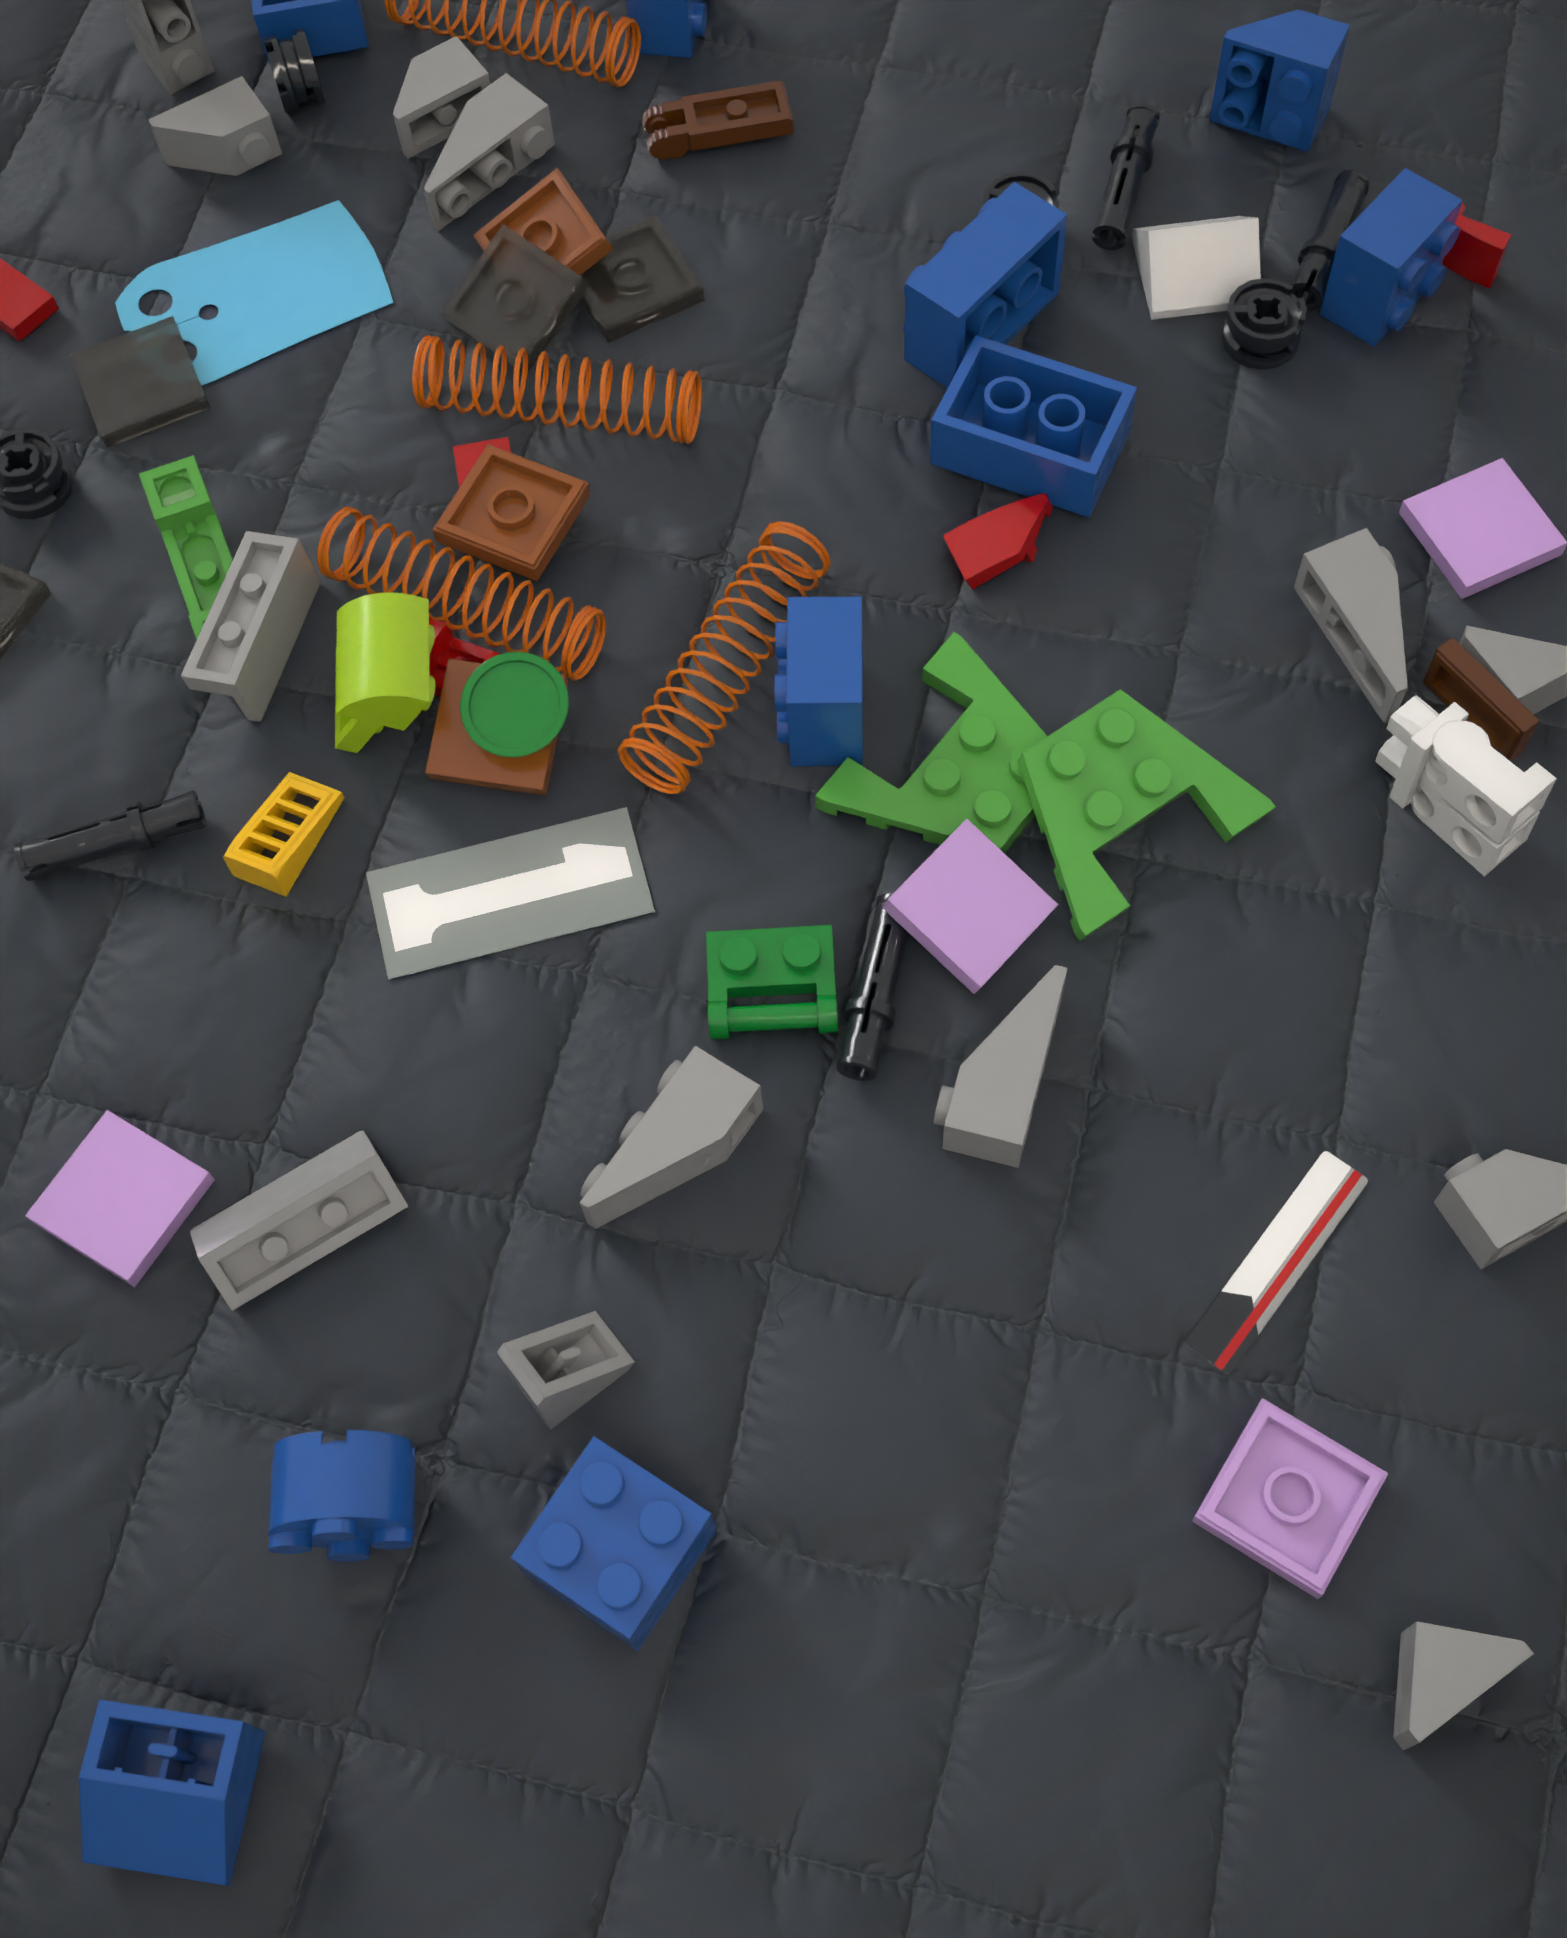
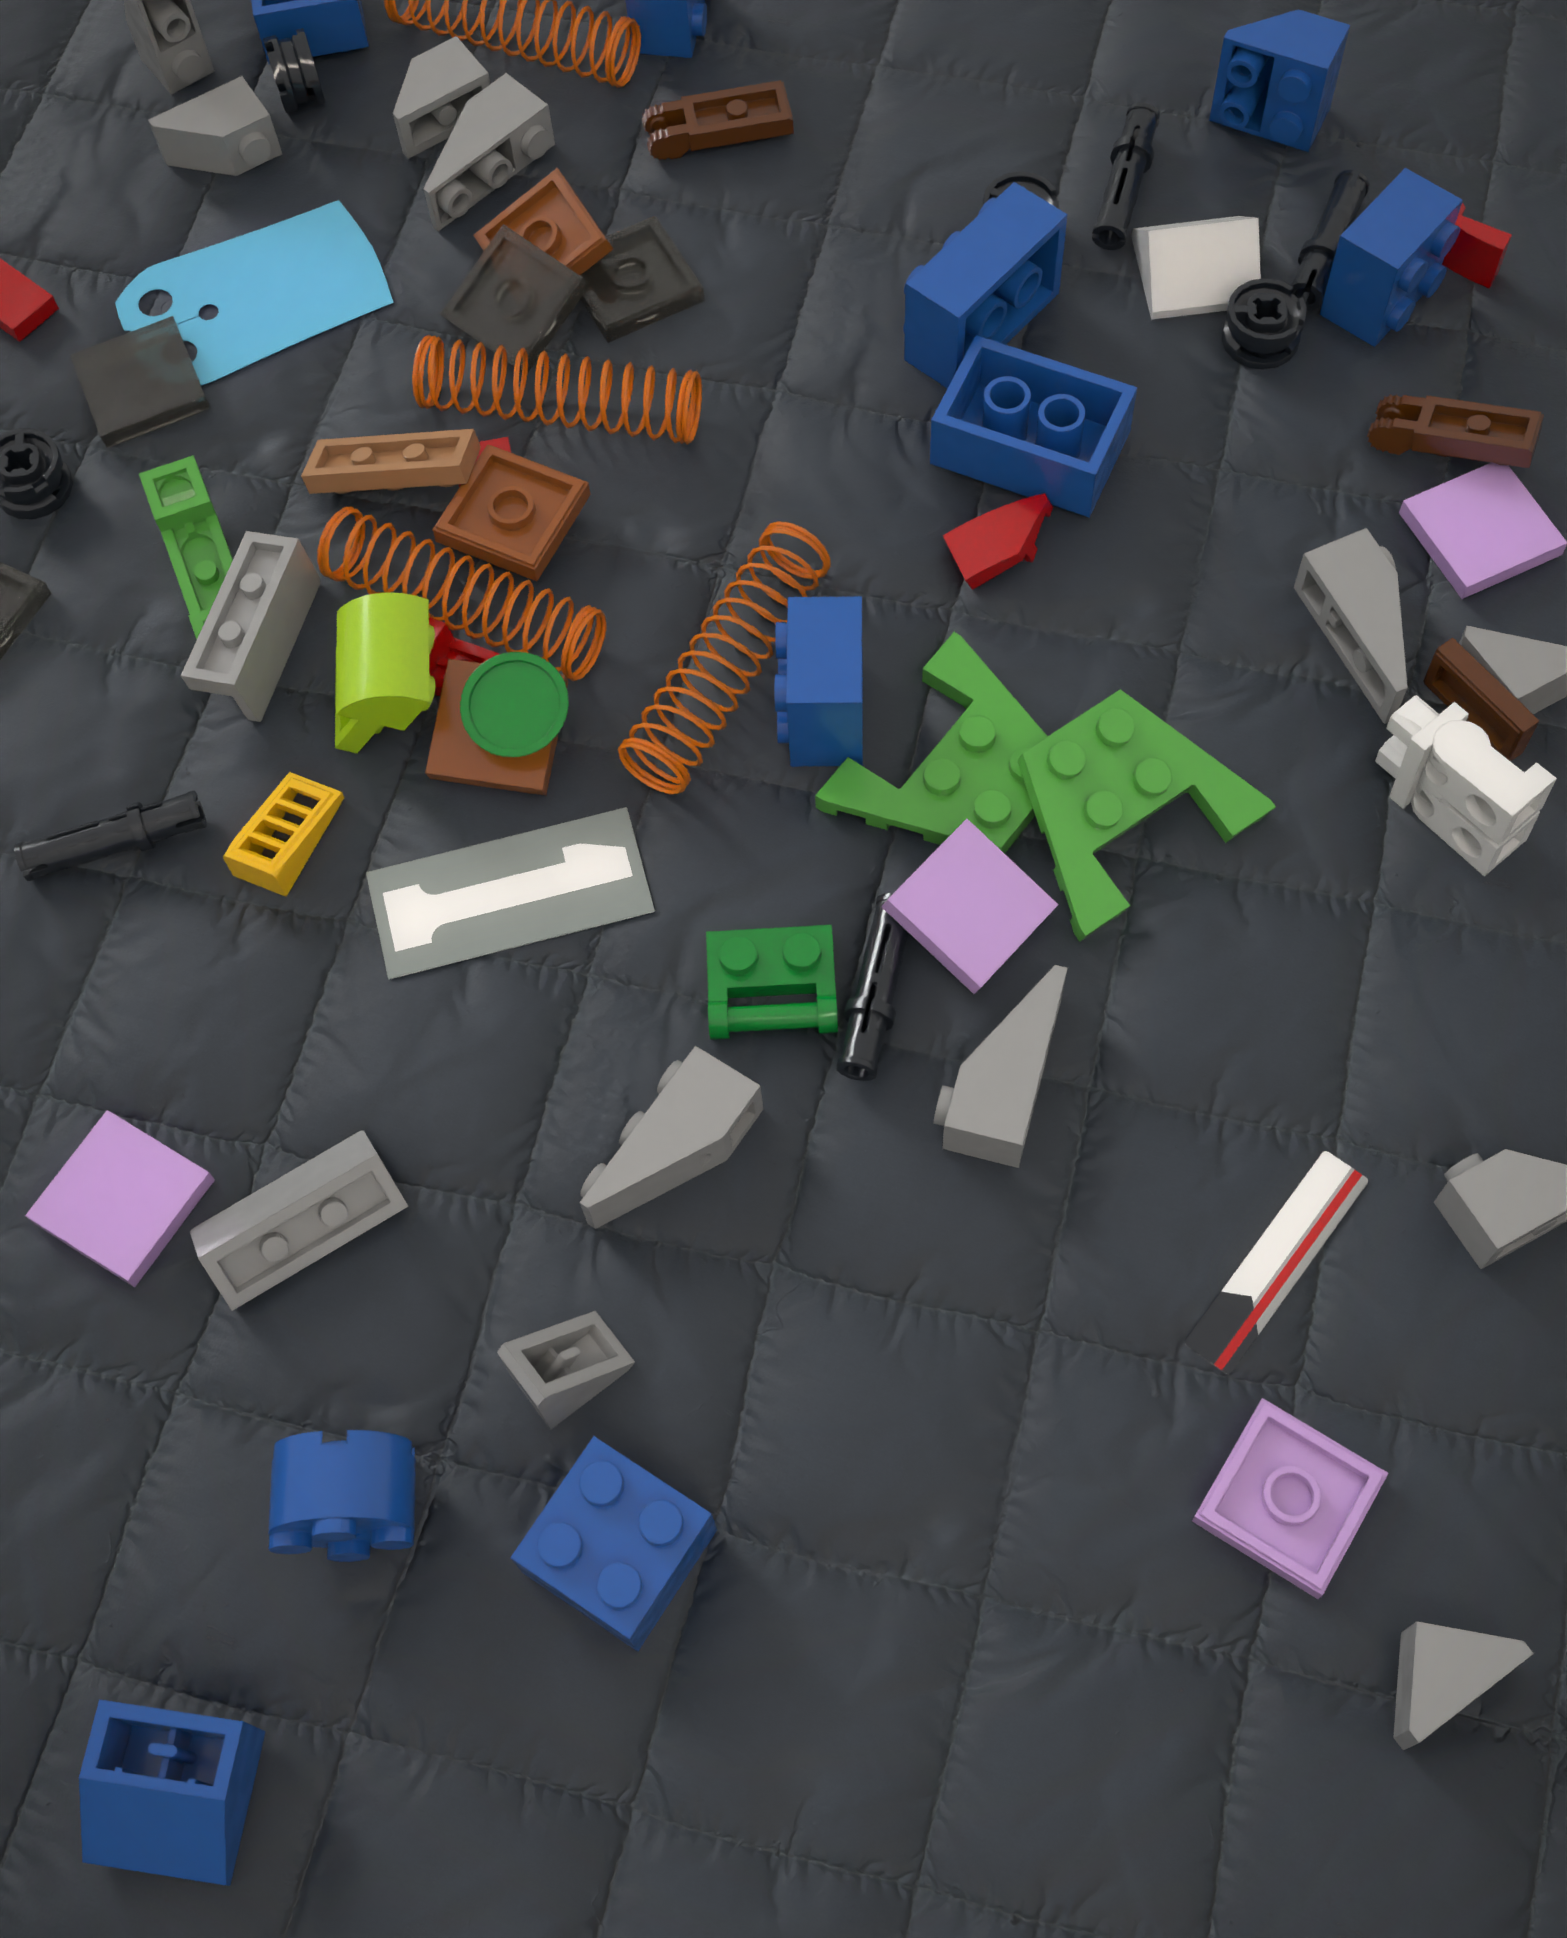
(391, 461): none -> medium nougat plate
(1456, 429): none -> reddish brown hinge

